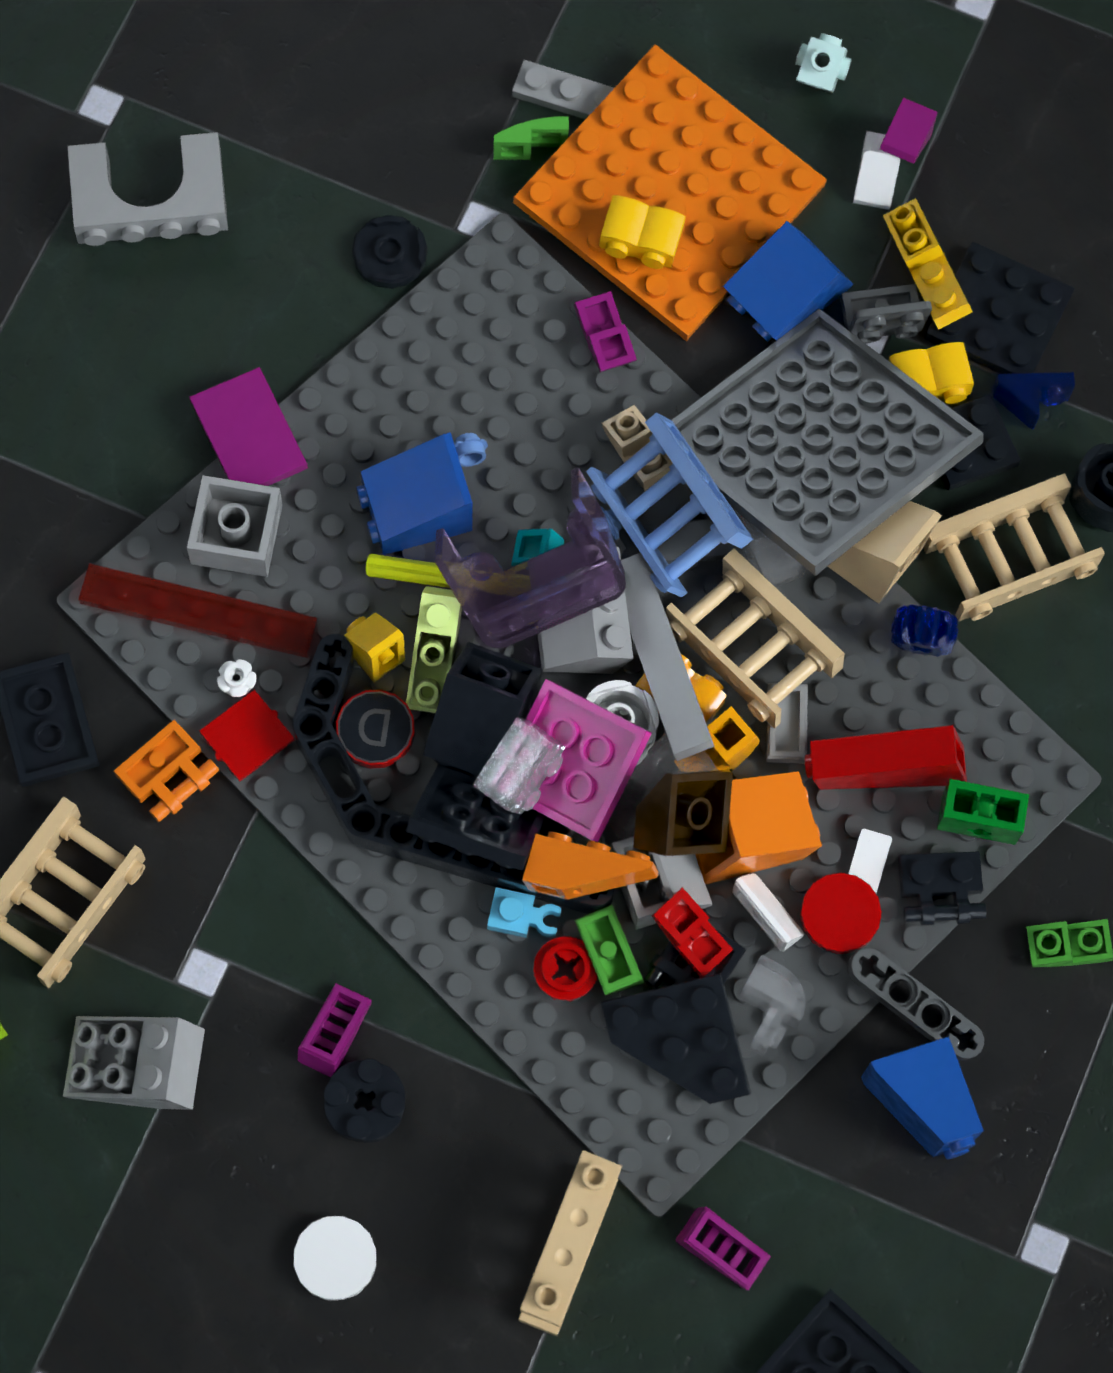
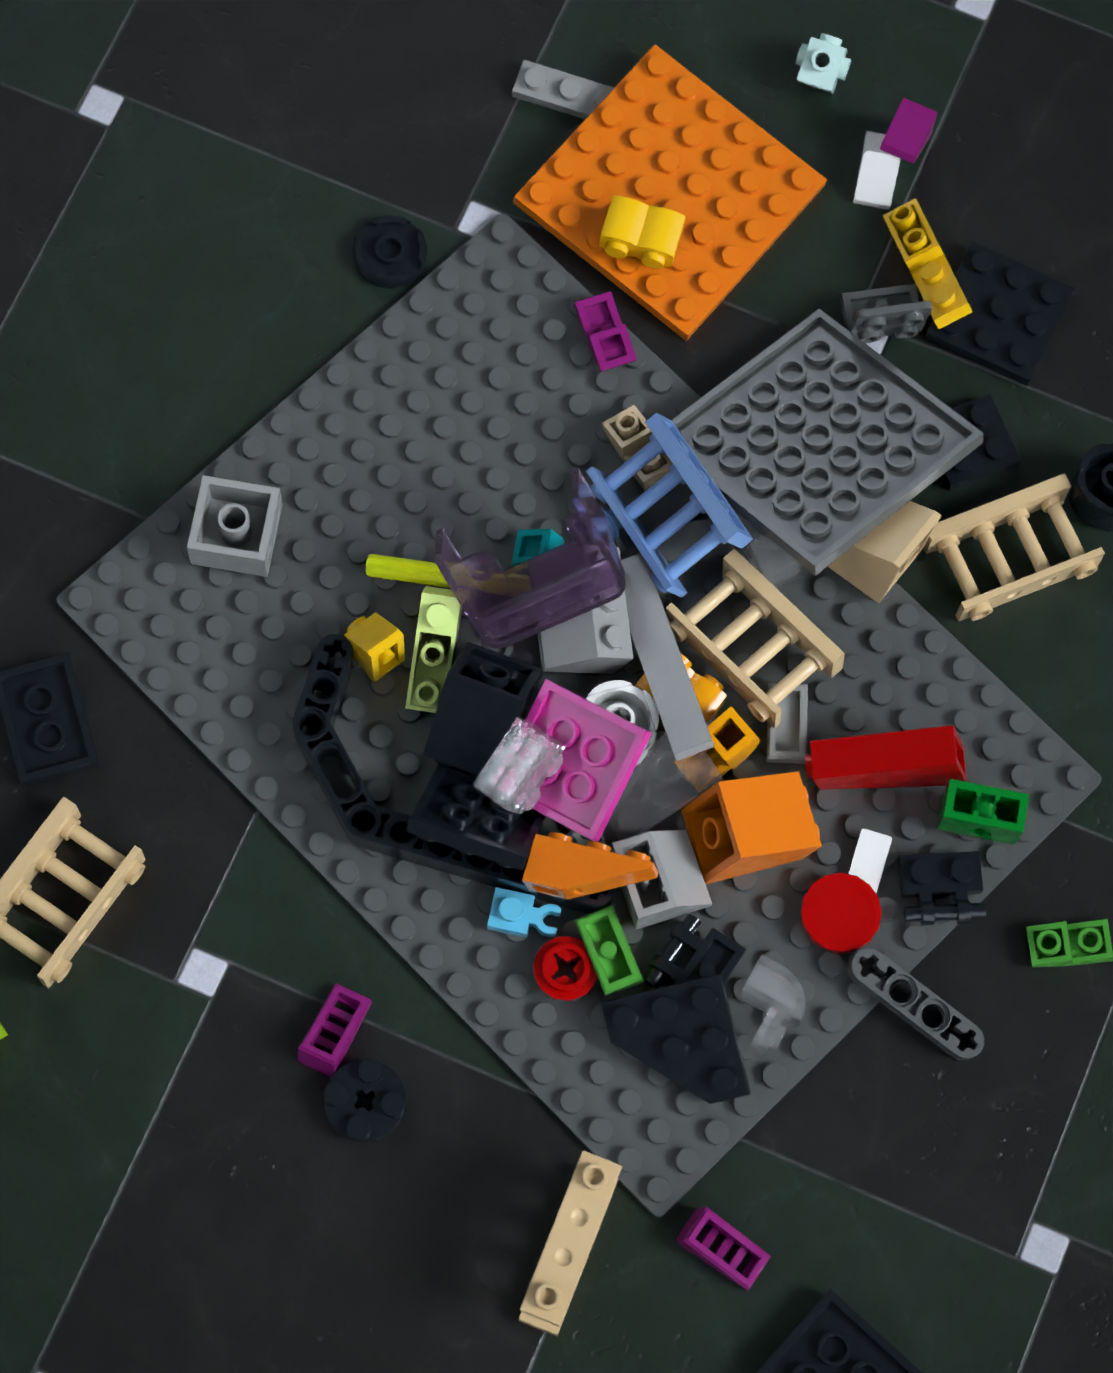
(135, 1061): light grey slope -> none
(158, 762): orange plate -> none
(194, 208): light grey arch -> none
(198, 610): clear red tile -> none
(243, 685): white plate -> none
(246, 735): red piece -> none
(248, 430): magenta tile -> none
(335, 1258): white tile -> none
(375, 728): black tile -> none
(416, 496): blue slope -> none
(470, 449): medium blue plate -> none
(517, 140): bright green slope -> none
(685, 814): dark brown slope -> none
(691, 932): red slope -> none
(767, 911): white slope -> none
(785, 283): blue slope -> none
(924, 630): clear blue gear -> none
(927, 1097): blue slope -> none
(938, 369): yellow brick -> none
(1024, 391): clear blue slope -> none

